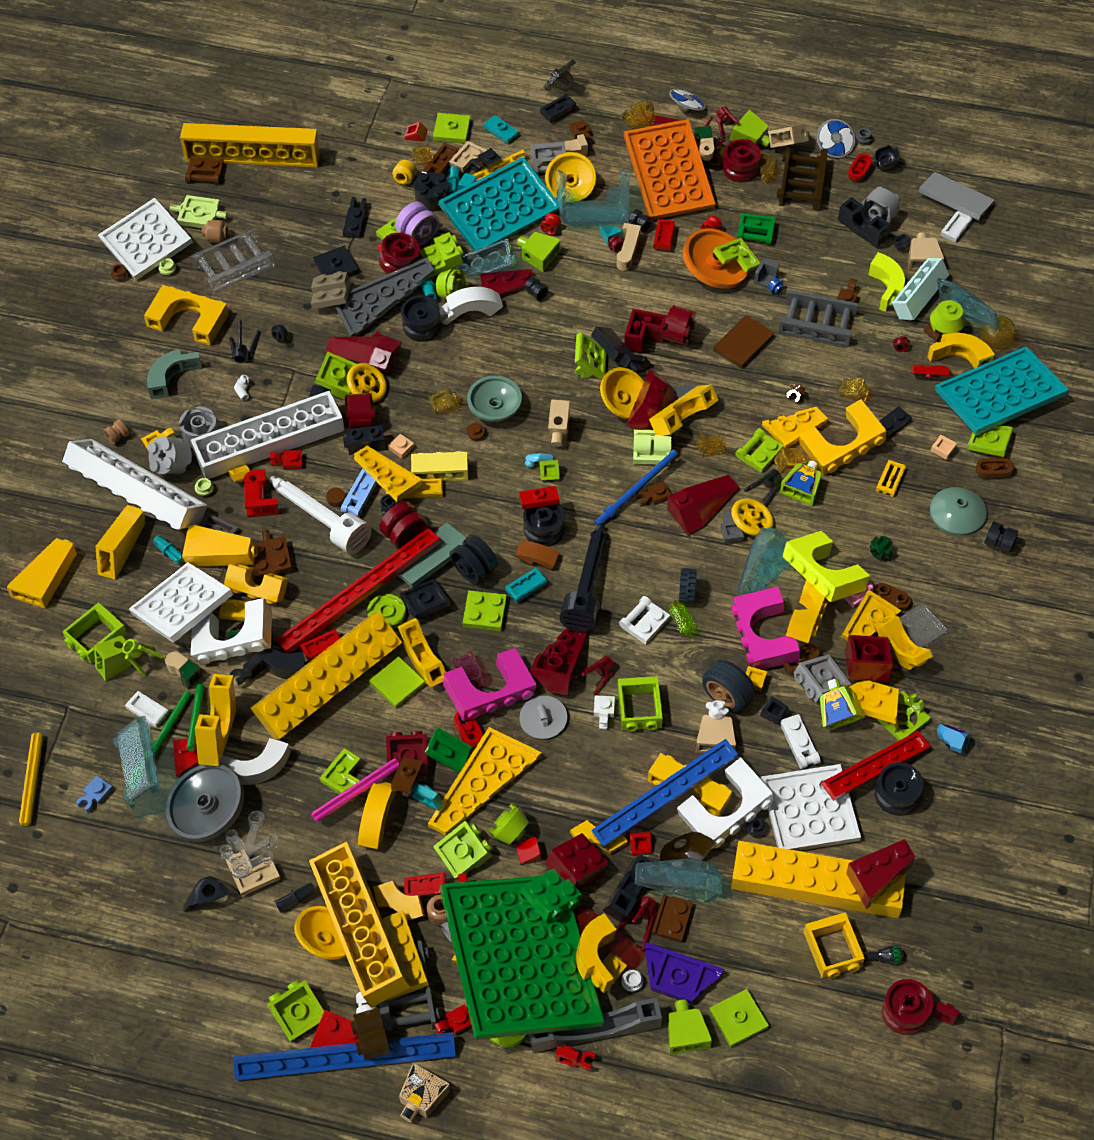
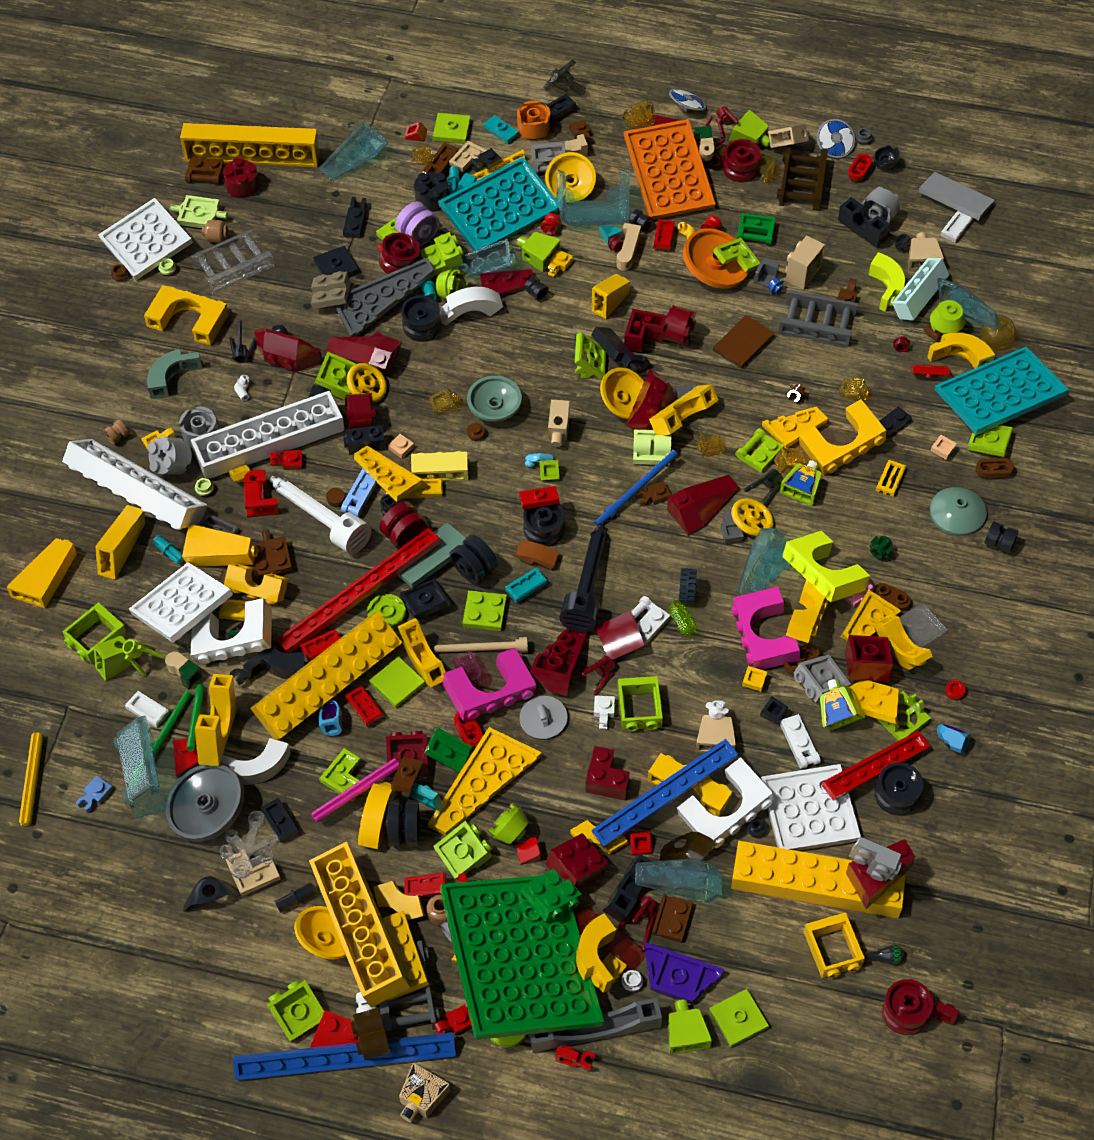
(240, 178): none -> dark red brick
(279, 820): none -> black plate
(286, 350): none -> dark red wedge
(331, 718): none -> dark azure rock
(356, 149): none -> clear light blue wedge
(364, 706): none -> red plate
(400, 822): none -> black wheel
(404, 172): yellow head -> none
(520, 644): none -> tan piece
(533, 120): none -> orange brick
(559, 261): none -> yellow plate
(604, 779): none -> dark red brick
(609, 295): none -> yellow slope
(620, 635): none -> dark red slope
(685, 229): none -> yellow arm
(728, 684): black wheel -> none
(804, 262): none -> tan brick
(881, 861): none -> light grey plate
(955, 690): none -> red tile

